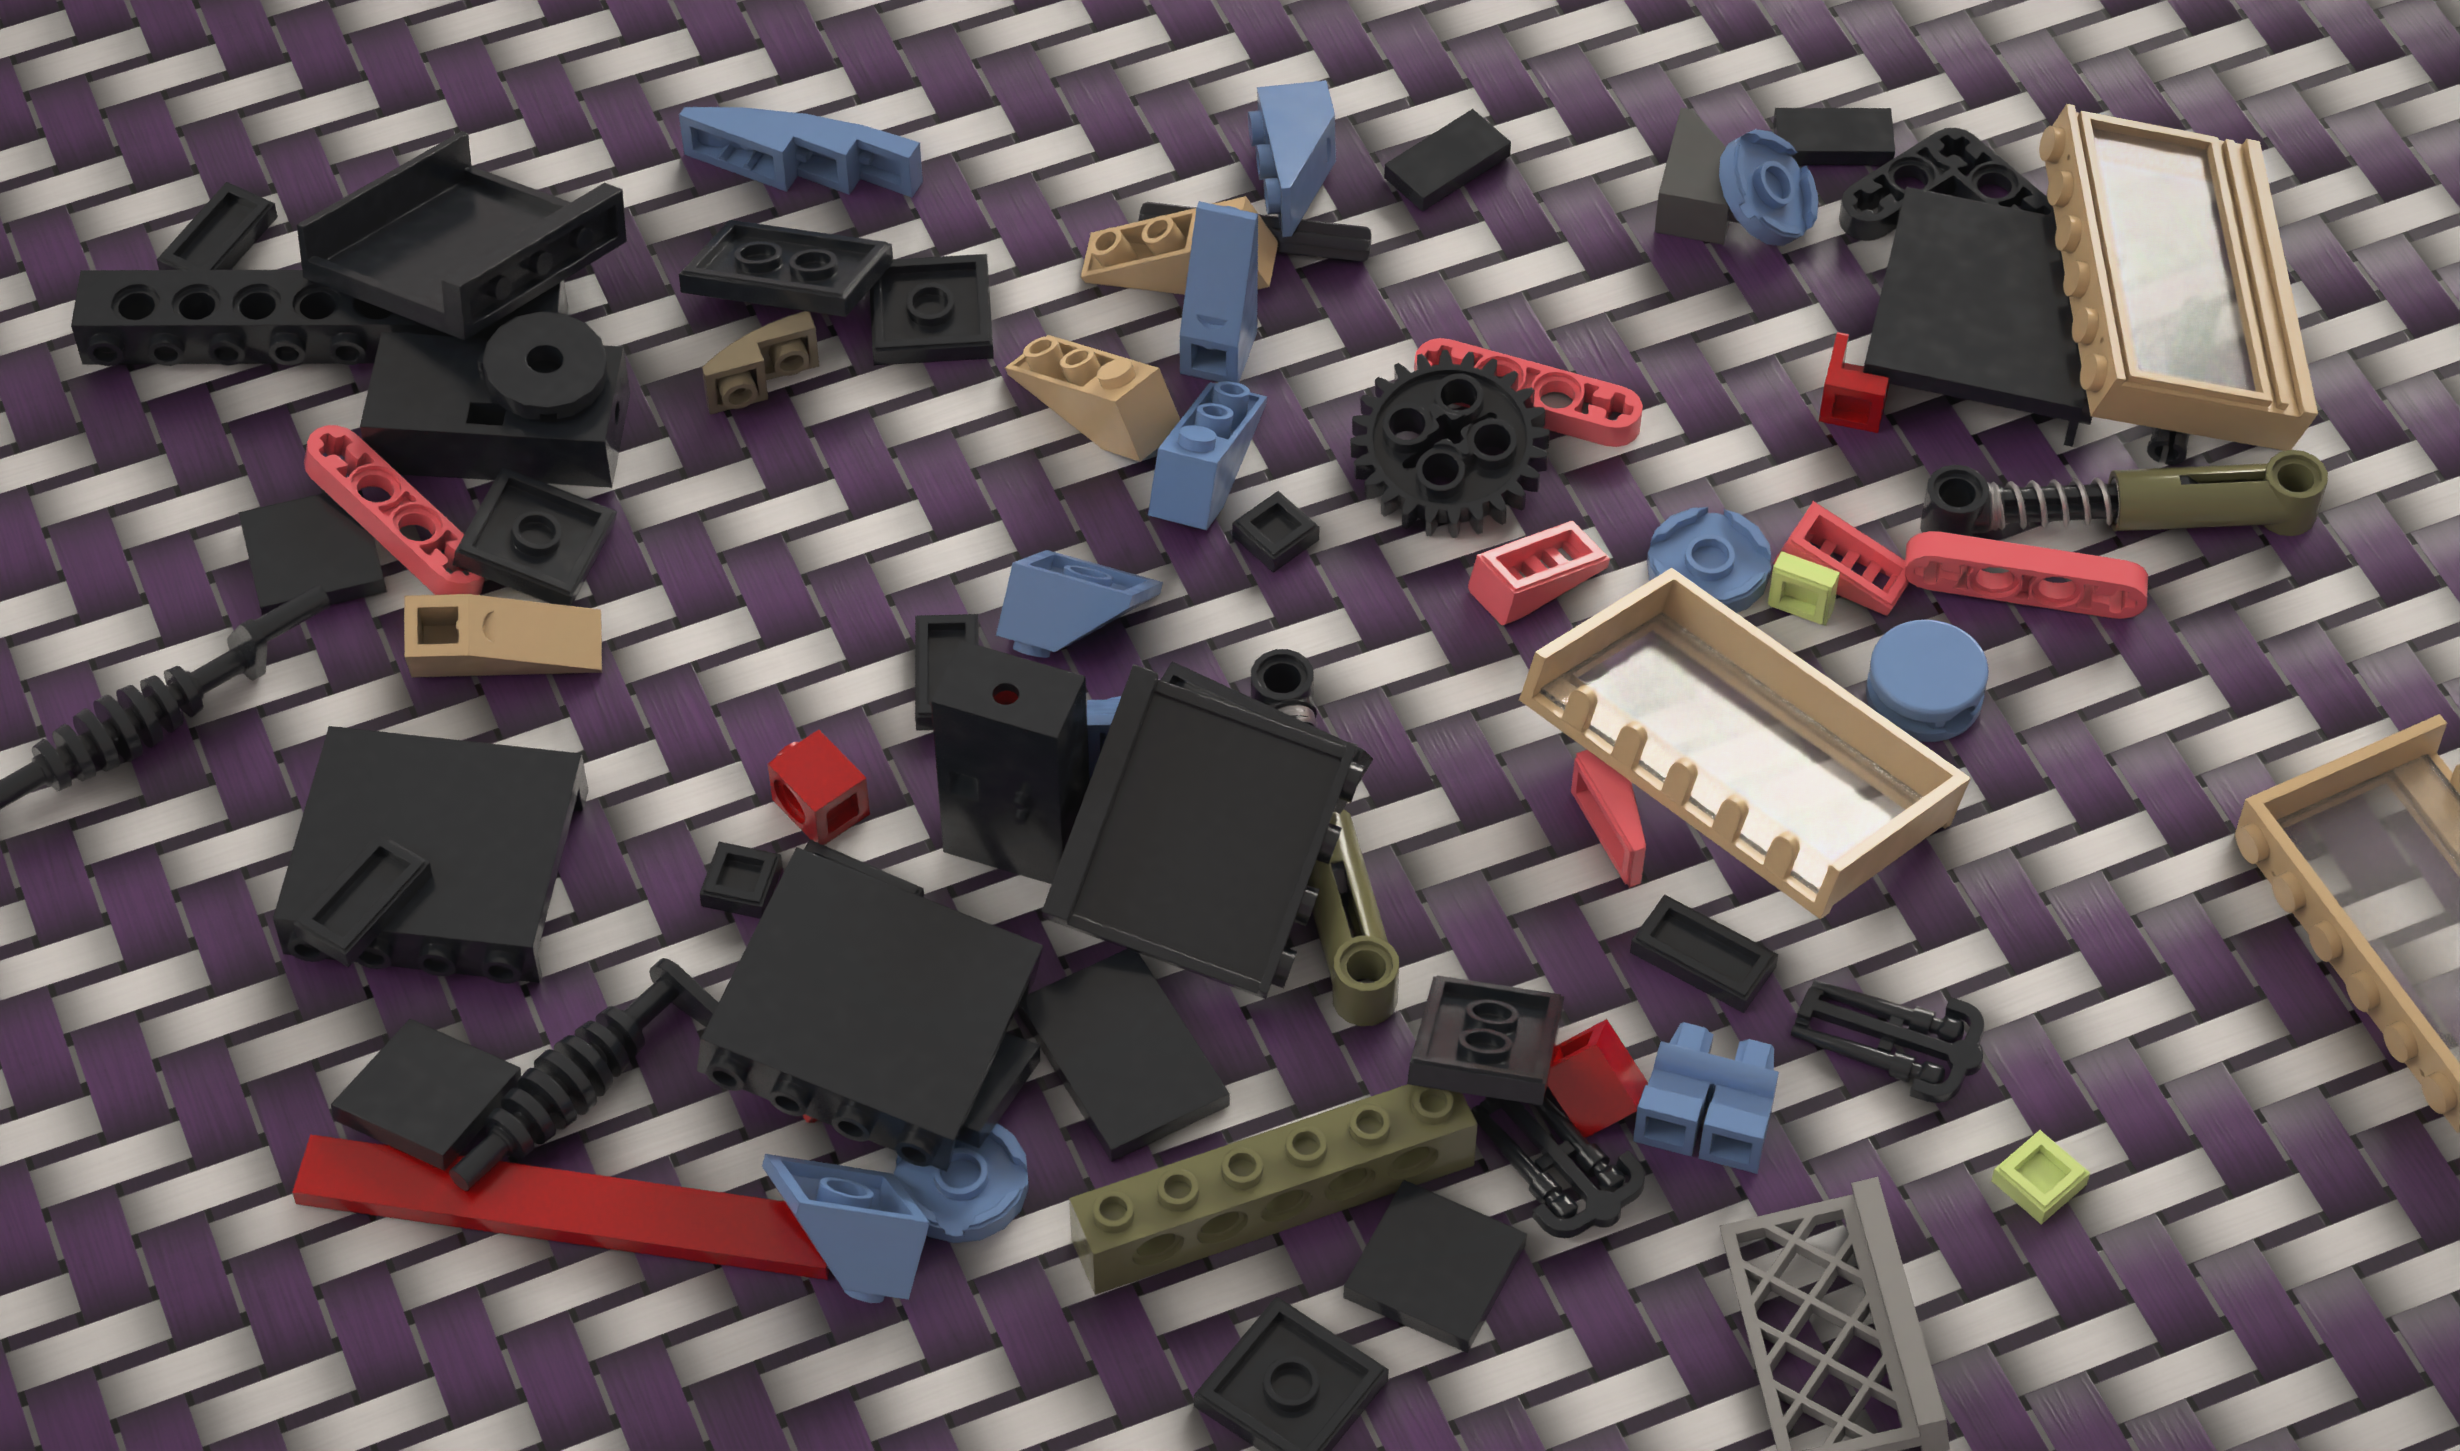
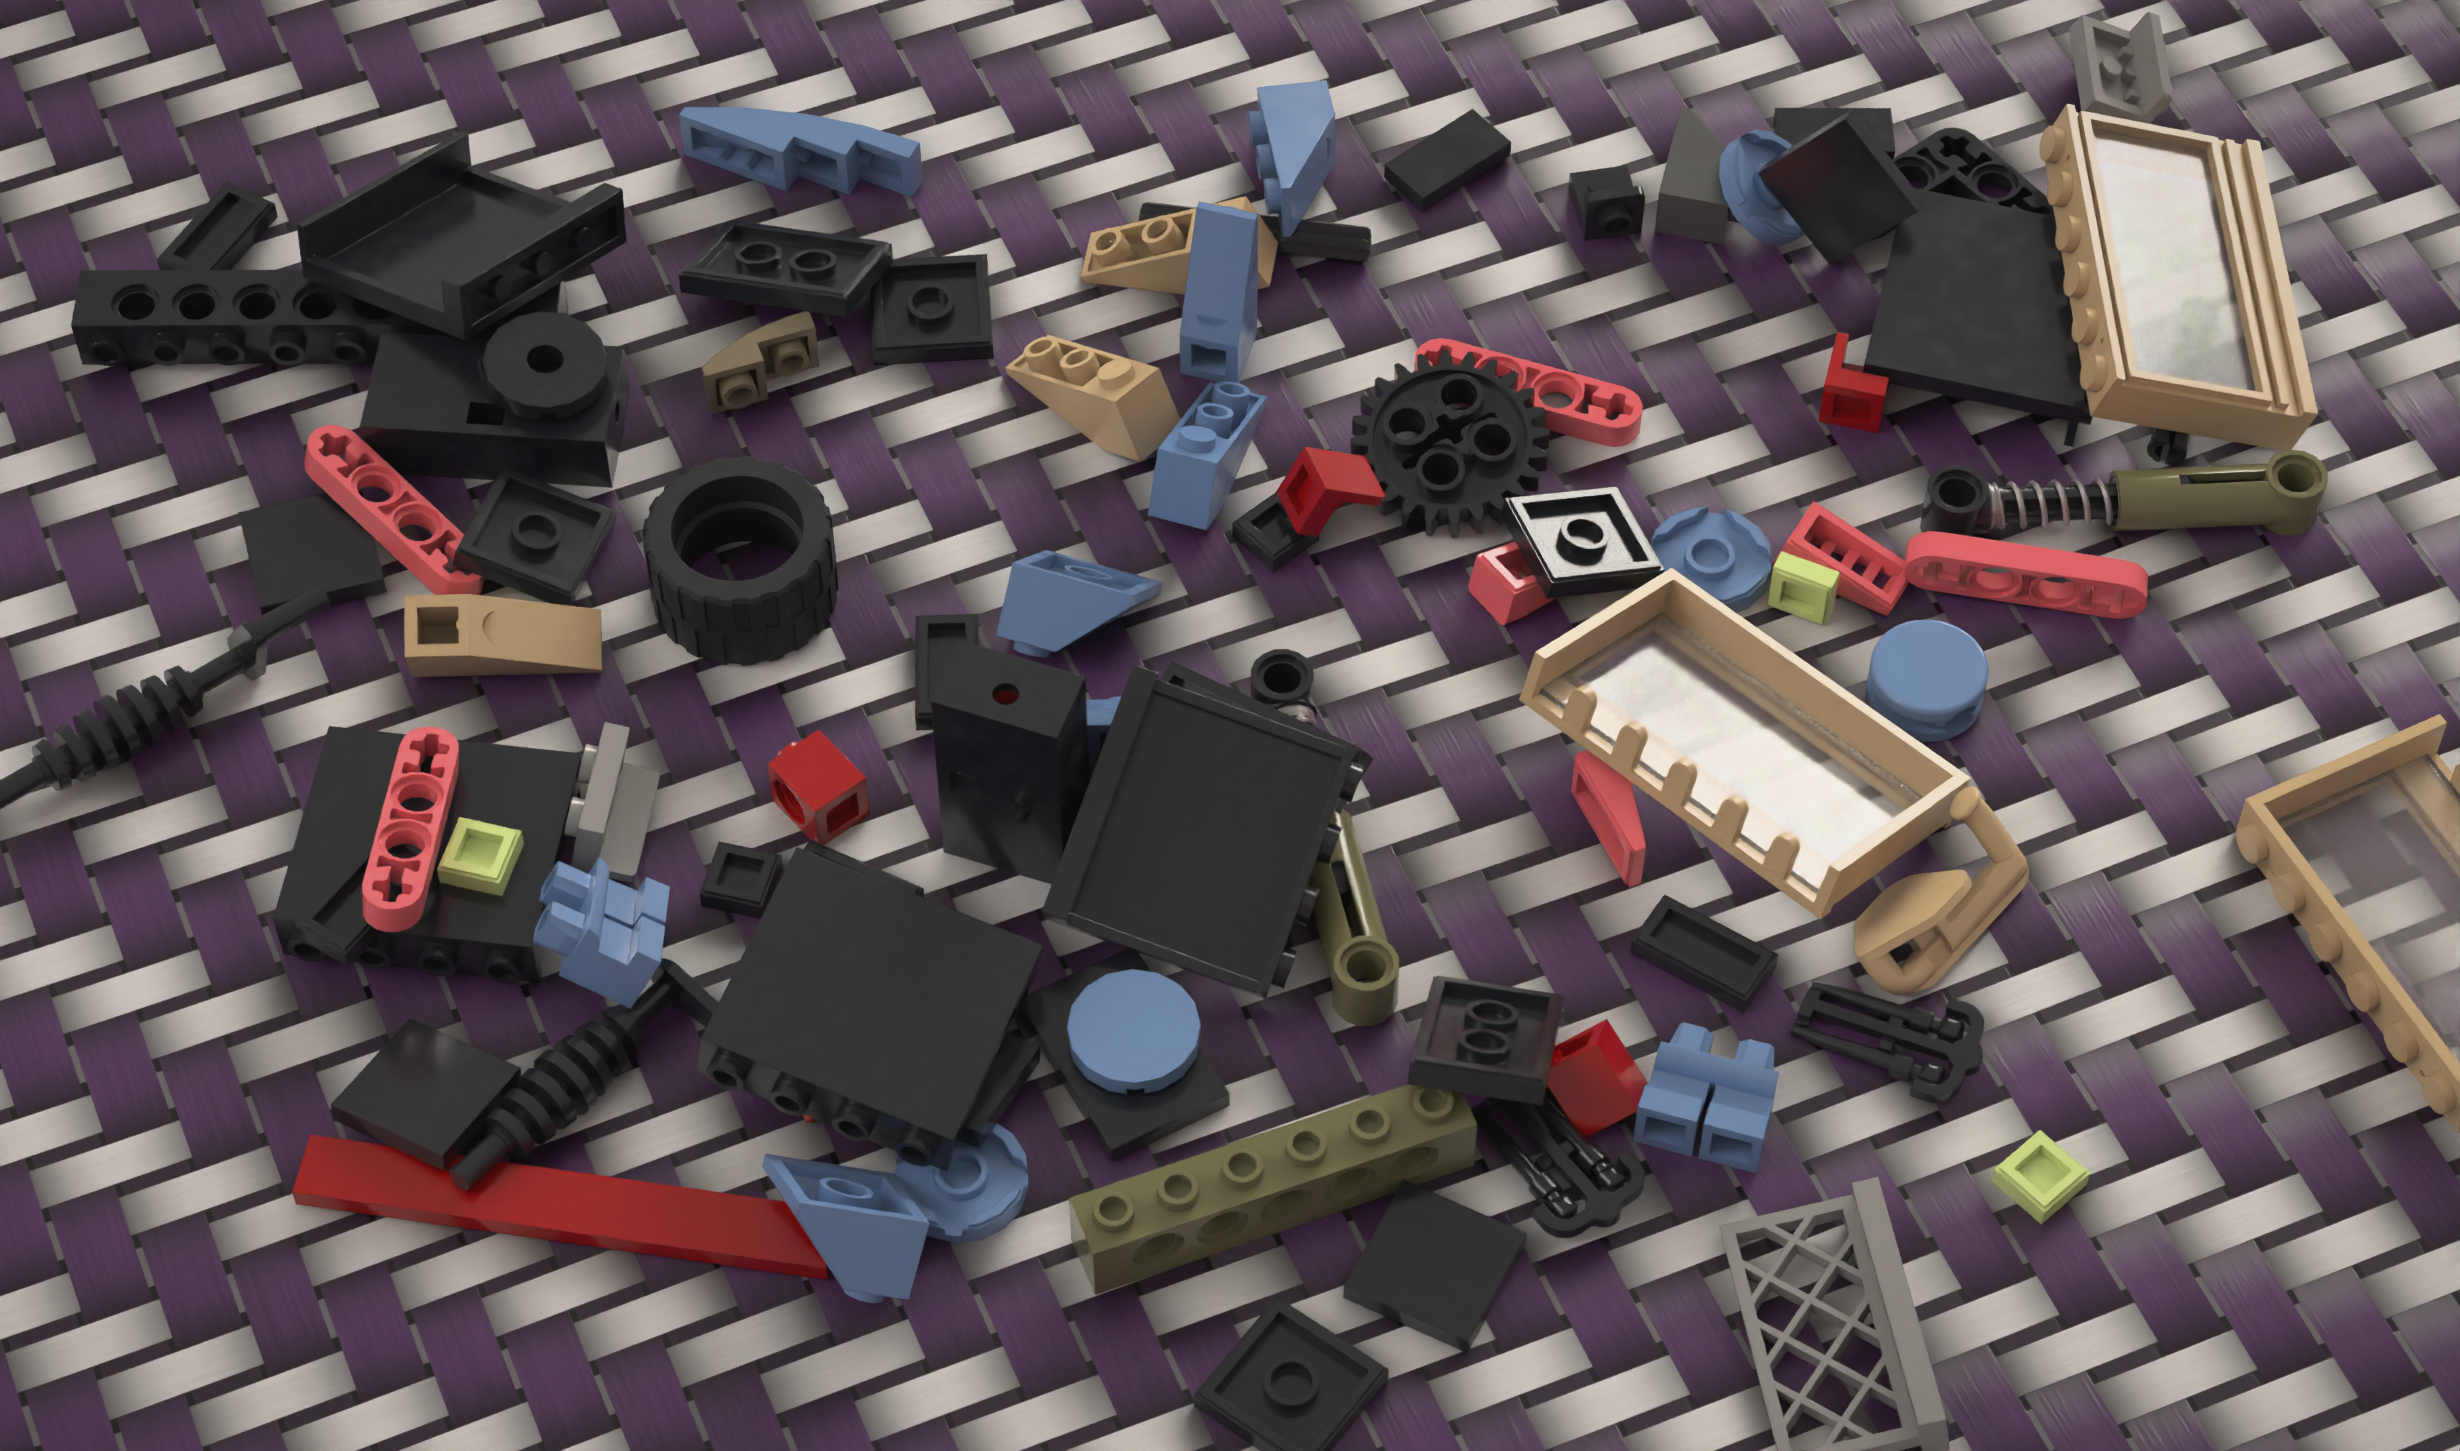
(410, 827): none -> coral beam
(480, 856): none -> yellowish green tile
(603, 929): none -> medium blue hips
(616, 807): none -> light grey bracket
(732, 504): none -> black tyre
(1133, 1031): none -> medium blue tile
(1324, 482): none -> red panel
(1581, 542): none -> black tile
(1607, 202): none -> black bracket
(1841, 187): none -> black tile
(1940, 910): none -> tan piece
(2121, 69): none -> light grey bracket

